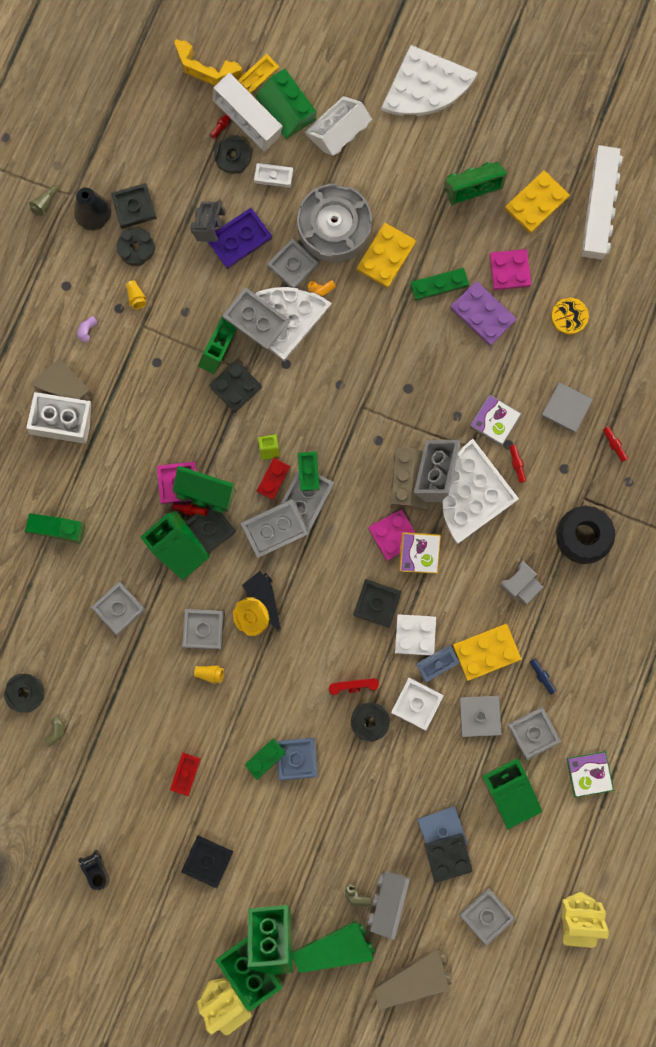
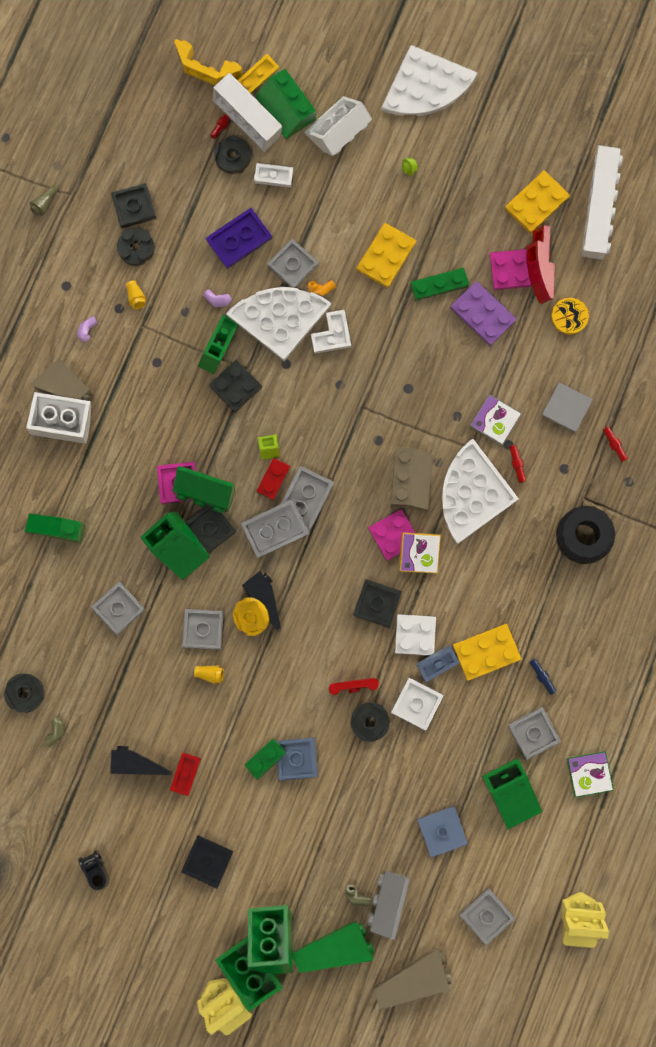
(91, 209): black cone -> none
(130, 762): none -> black slope
(189, 509): red bar -> none
(206, 219): dark grey window -> none
(217, 301): none -> lavender arm
(256, 319): light grey plate -> none
(308, 471): green plate -> none
(334, 223): light grey piece -> none
(336, 337): none -> white plate
(409, 166): none -> lime plate
(436, 470): light grey slope -> none
(448, 857): pearl dark grey plate -> none
(474, 182): green slope -> none
(480, 716): light grey plate -> none
(522, 584): light grey piece -> none
(539, 268): none -> red slope

